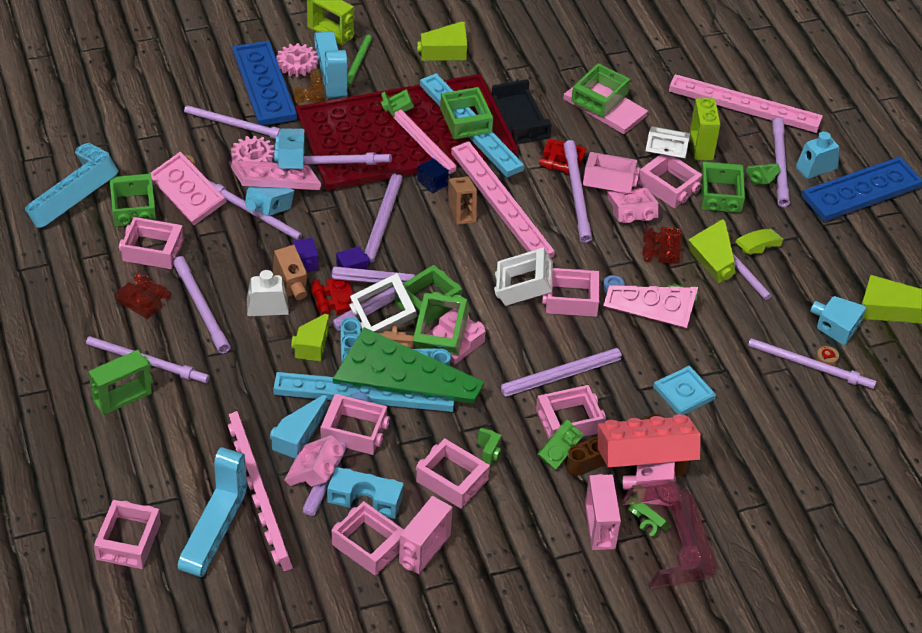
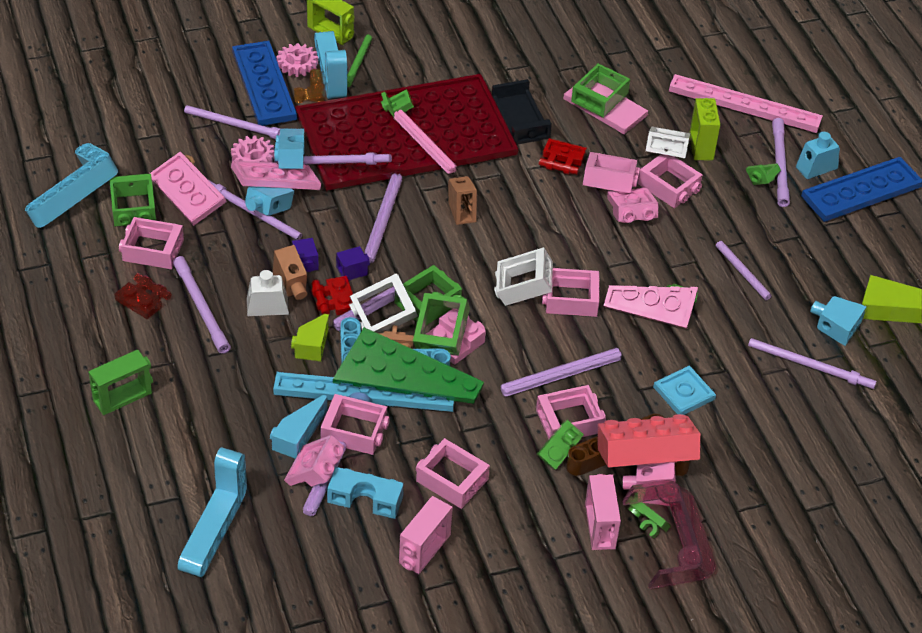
(124, 553): bright pink window -> none
(184, 371): lavender bar -> none
(261, 498): bright pink plate -> none
(368, 276): lavender axle -> none
(383, 554): bright pink window -> none
(432, 175): clear blue panel -> none
(444, 43): lime slope -> none
(469, 125): bright green window -> none
(487, 143): medium azure plate -> none
(492, 443): bright green bracket -> none
(500, 199): bright pink plate -> none
(583, 224): lavender piece -> none
(612, 281): medium blue tile -> none
(669, 245): clear red plate -> none
(714, 251): lime slope -> none
(732, 175): bright green window -> none
(757, 241): lime slope -> none
(827, 355): medium nougat tile -> none

